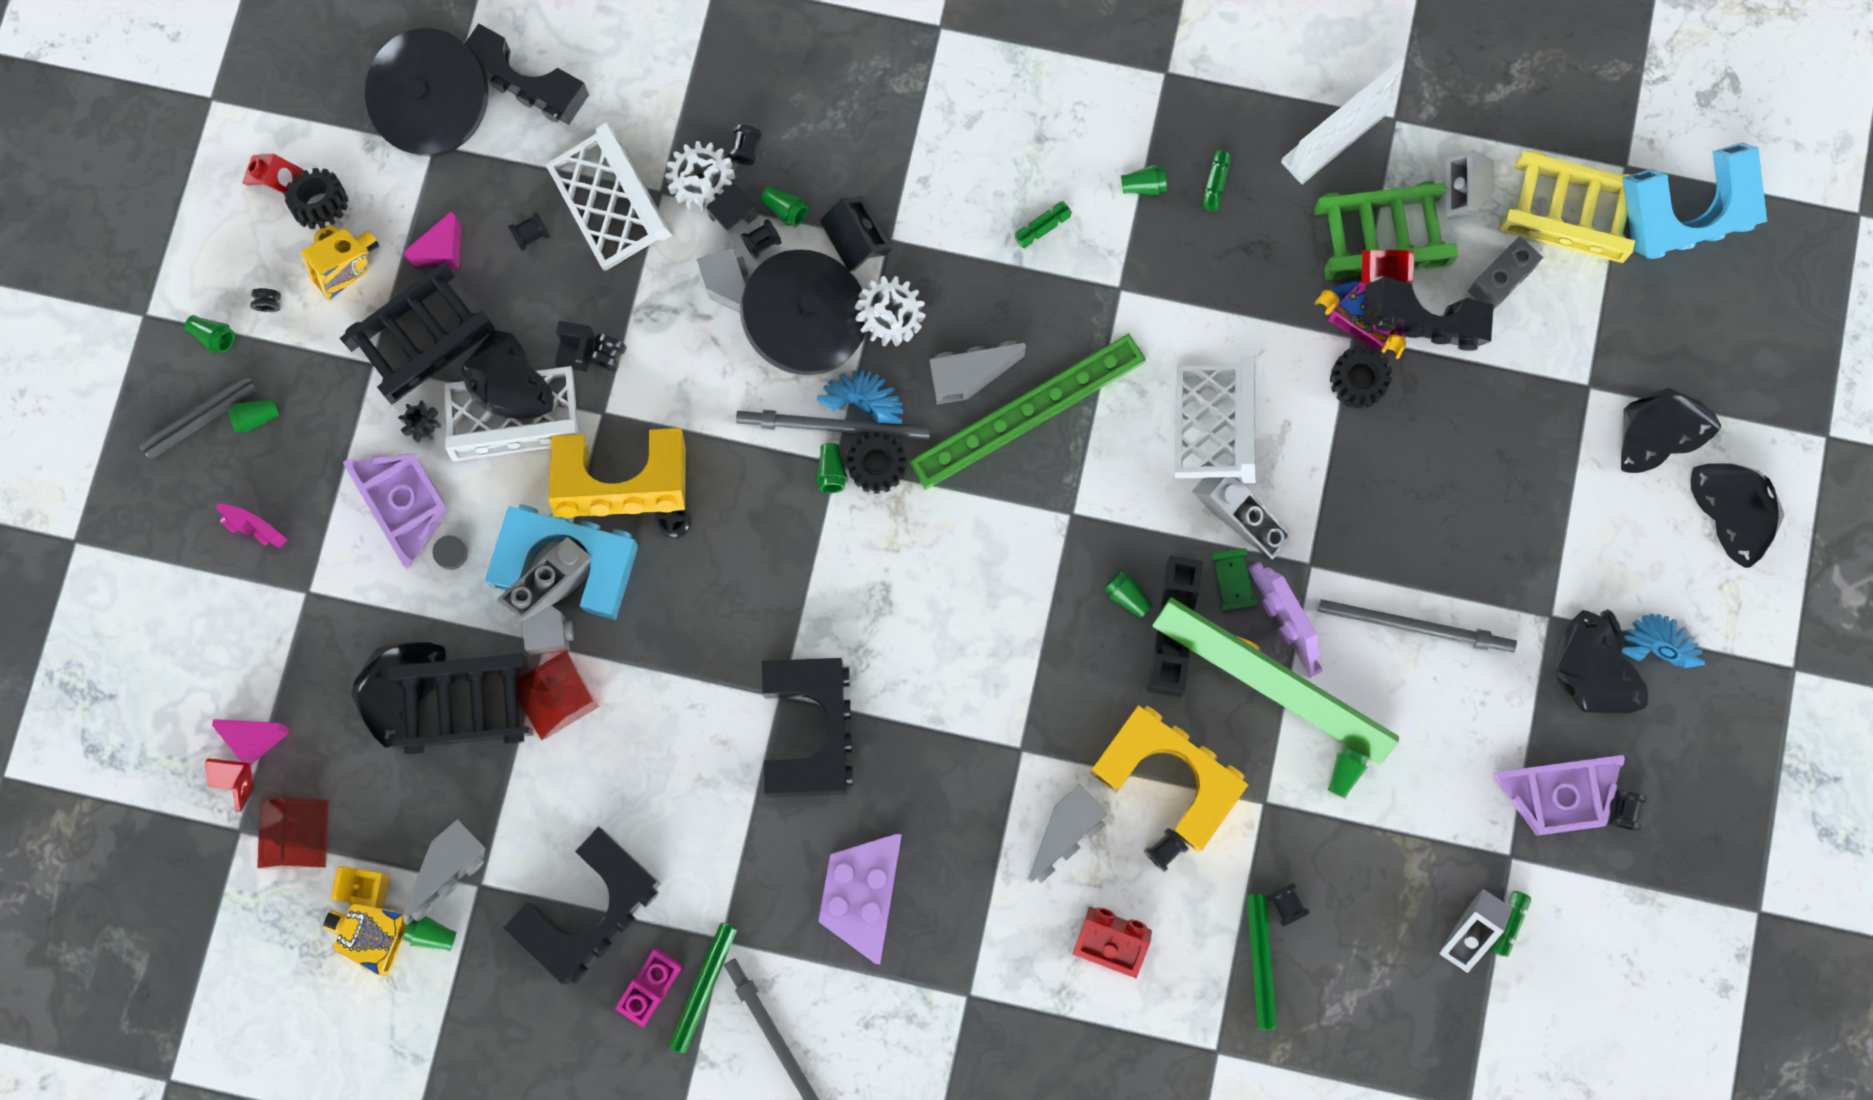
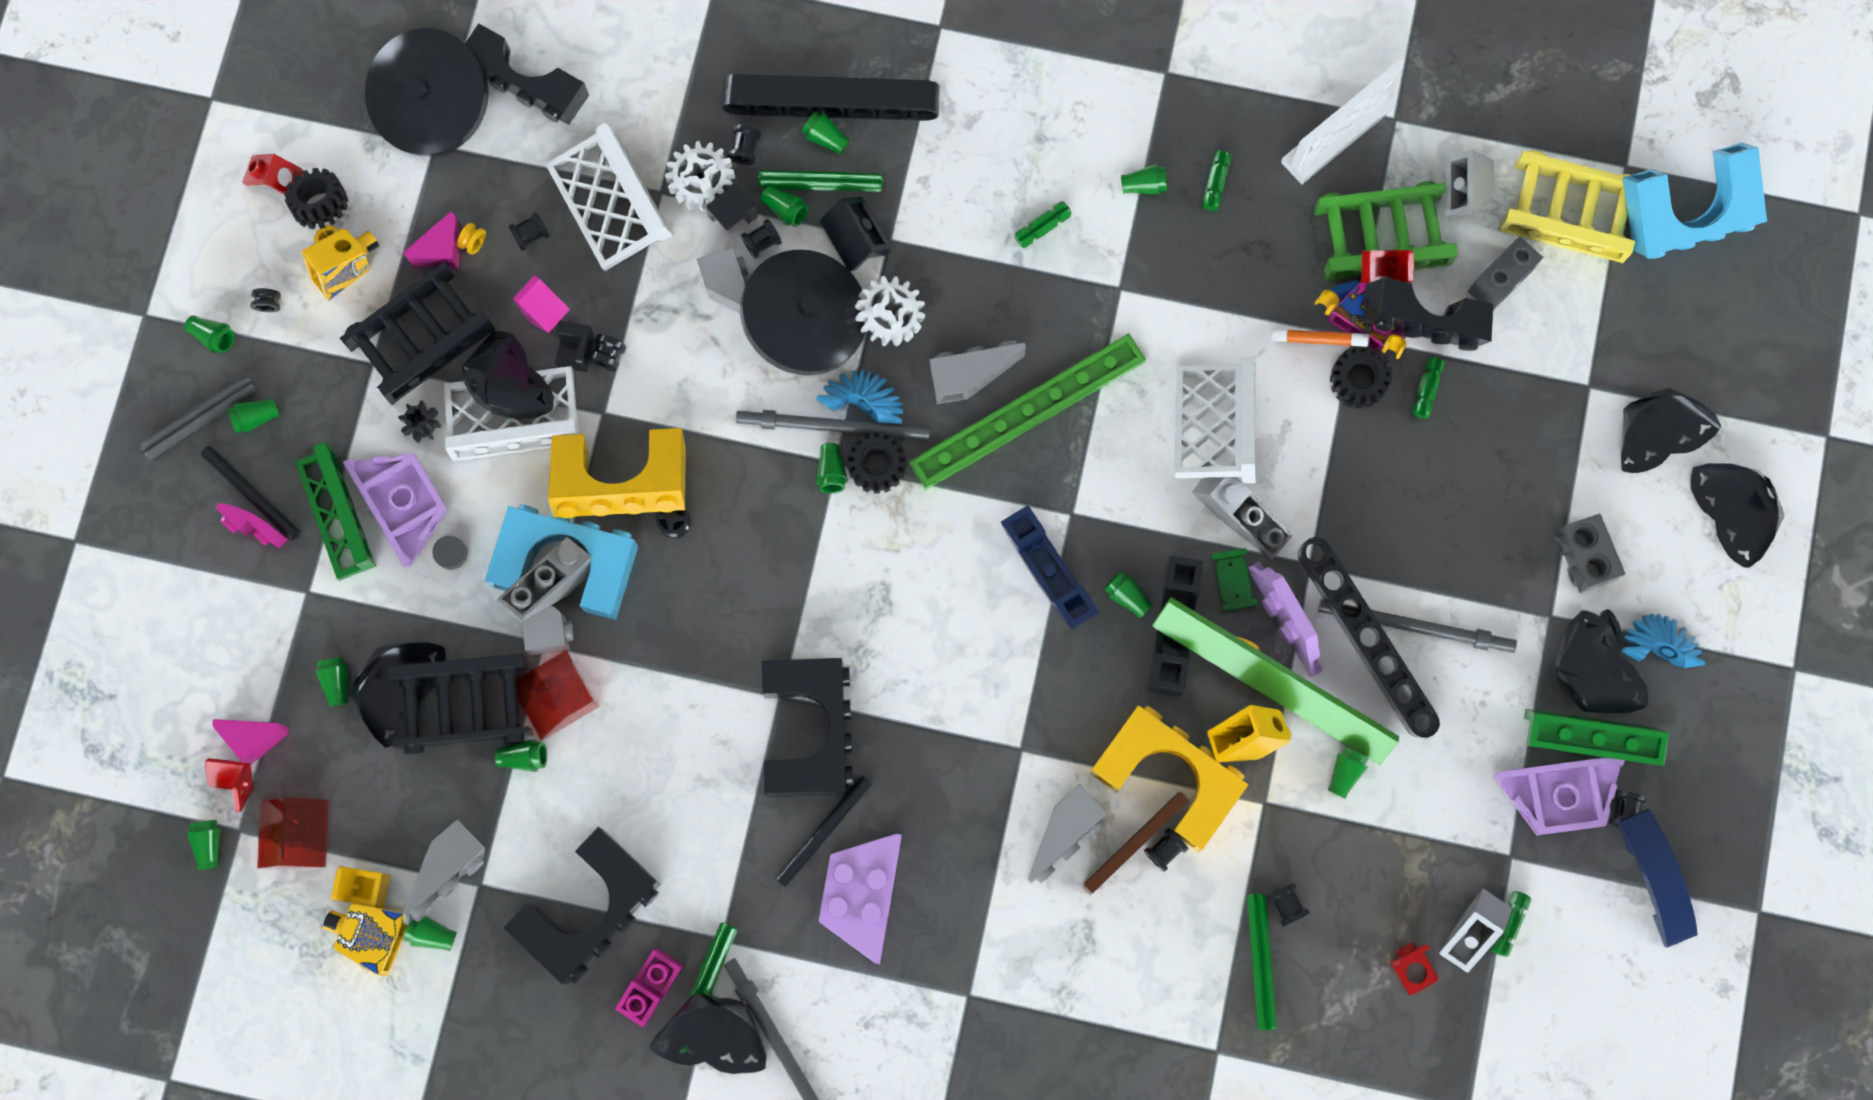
(205, 842): none -> green cone
(250, 493): none -> black bar
(334, 680): none -> green cone
(342, 510): none -> green fence
(471, 238): none -> yellow bush
(523, 756): none -> green cone
(540, 305): none -> dark pink slope
(712, 1030): none -> black piece
(820, 180): none -> green axle
(823, 831): none -> black bar
(824, 133): none -> green cone
(831, 95): none -> black beam
(1048, 568): none -> dark blue slope
(1113, 941): red bracket -> none
(1135, 843): none -> reddish brown tile
(1259, 730): none -> yellow torso
(1320, 337): none -> orange bar
(1382, 647): none -> black beam
(1413, 954): none -> red bracket
(1428, 388): none -> green axle
(1596, 737): none -> green fence
(1597, 551): none -> dark grey brick
(1661, 876): none -> dark blue slope

